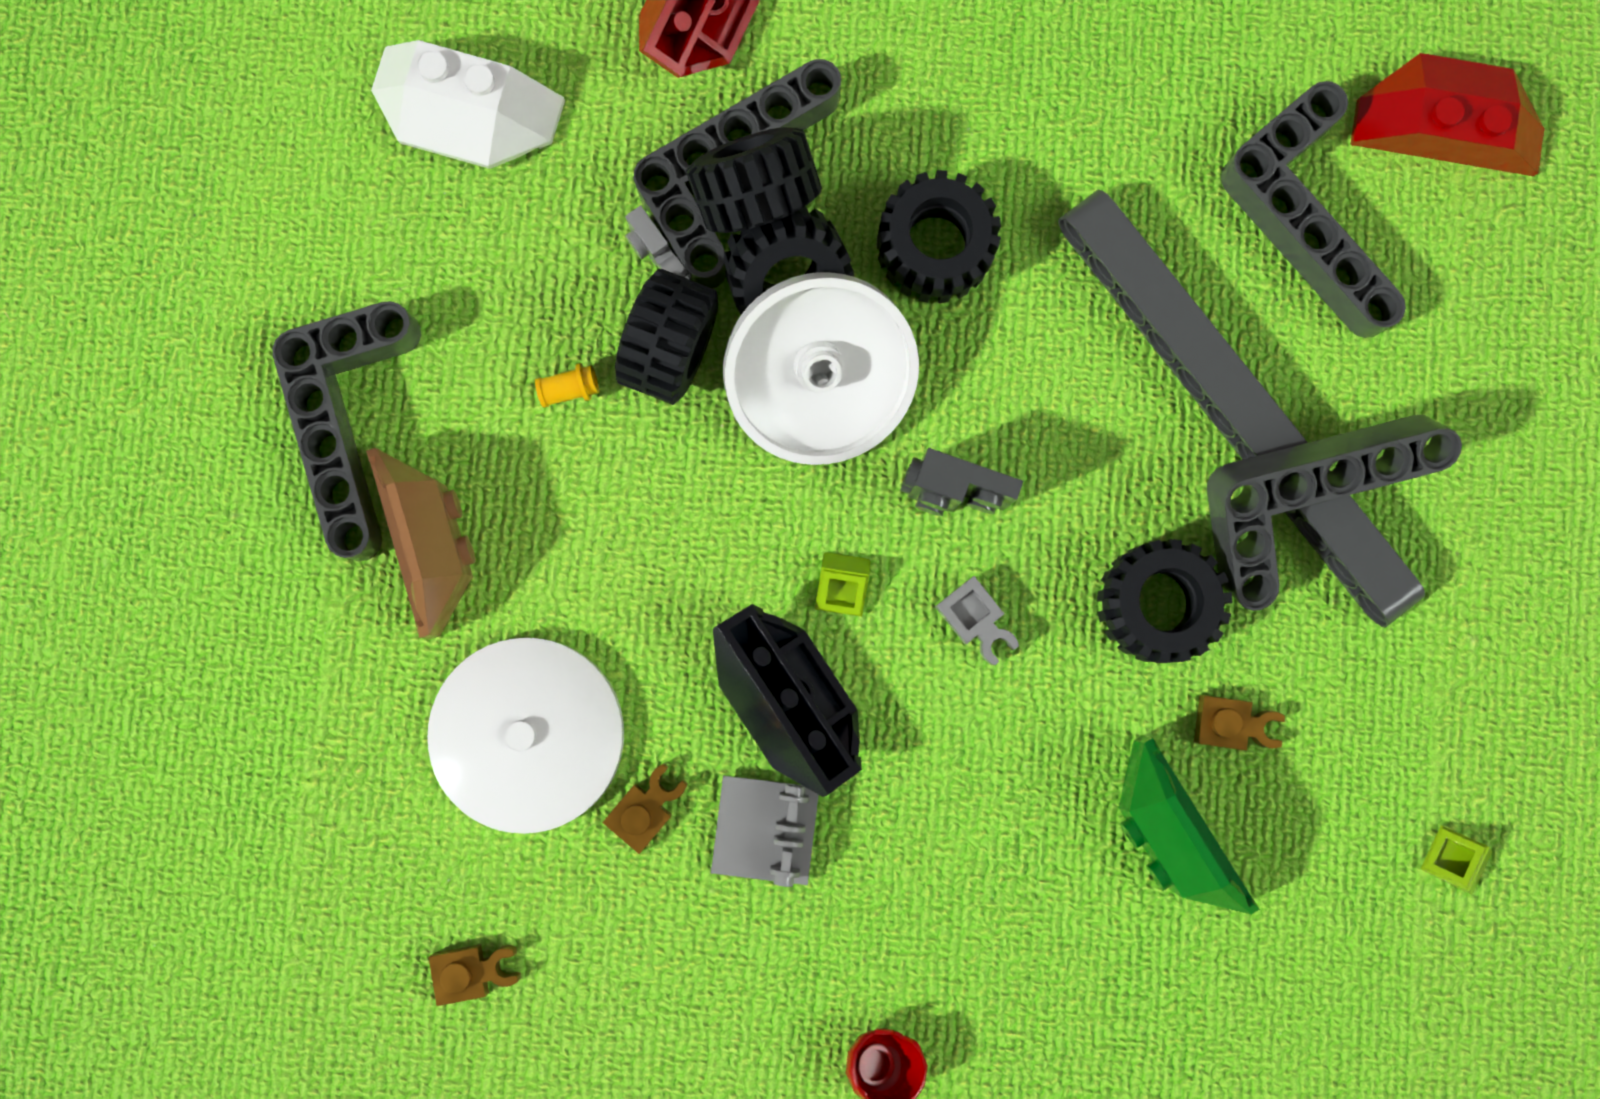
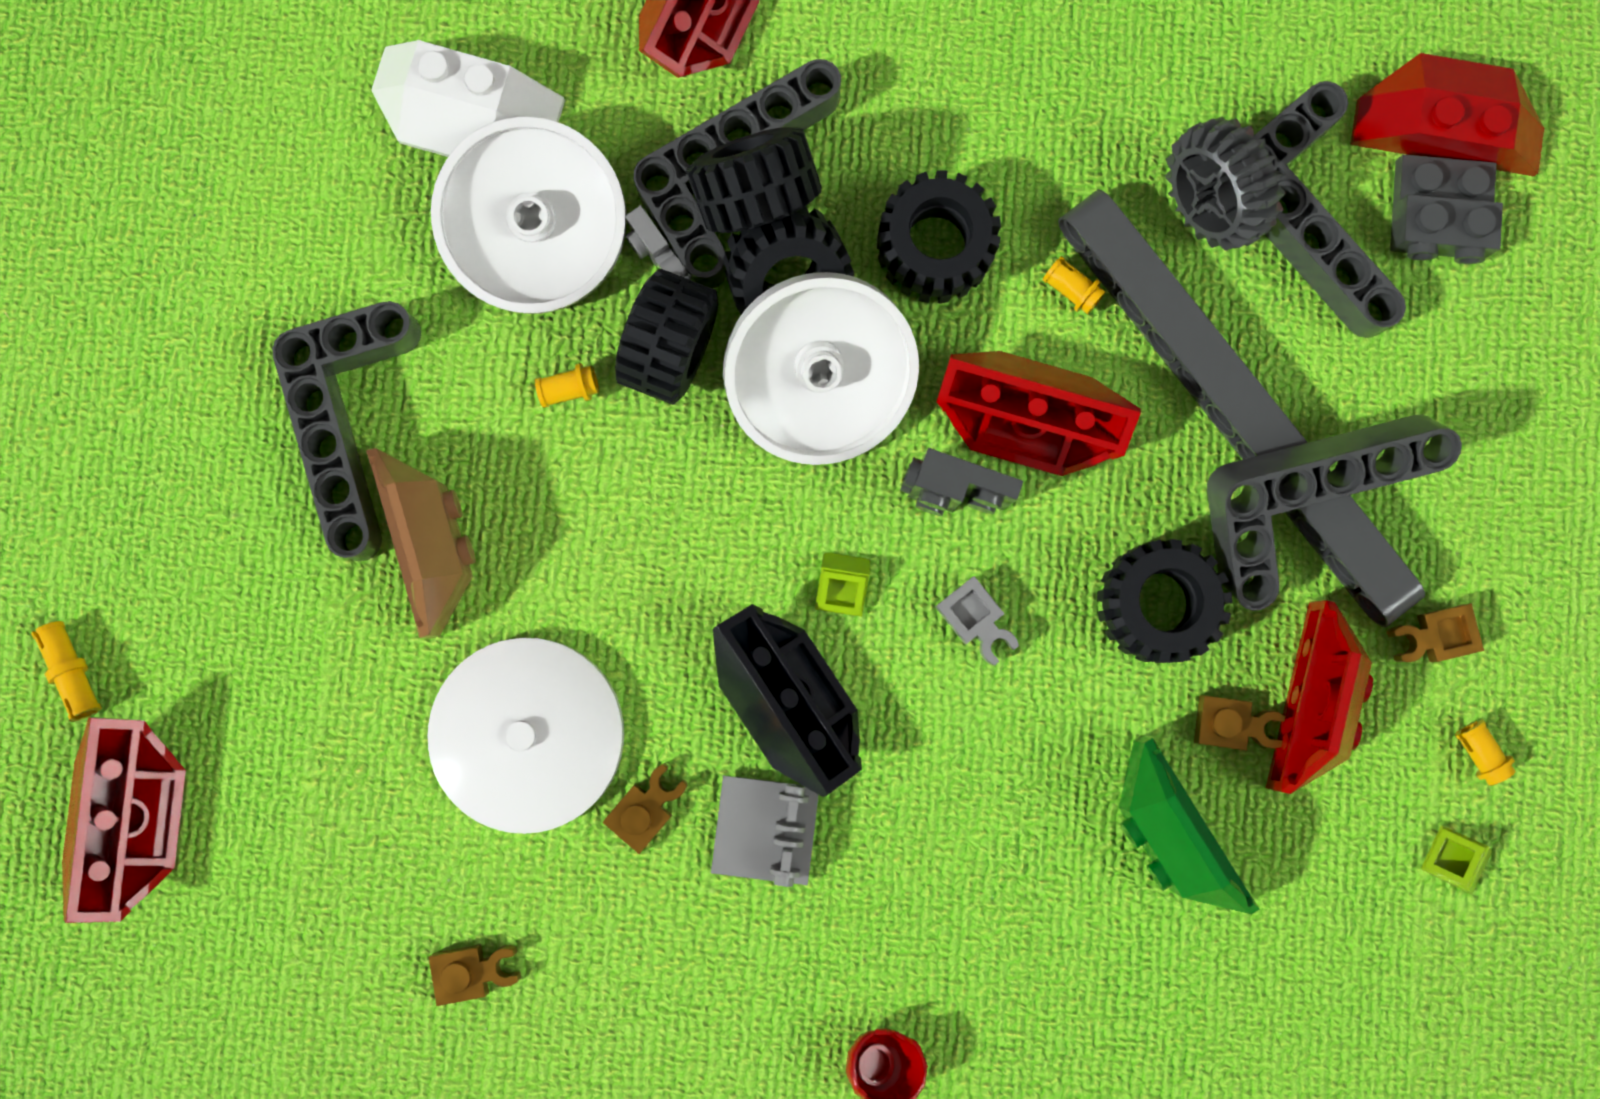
(66, 671): none -> yellow pin
(119, 820): none -> wedge
(528, 215): none -> white dish
(1035, 412): none -> red wedge
(1074, 285): none -> yellow pin
(1225, 183): none -> dark grey gear
(1322, 700): none -> red wedge
(1442, 634): none -> pearl gold plate
(1445, 209): none -> dark grey plate
(1485, 753): none -> yellow pin

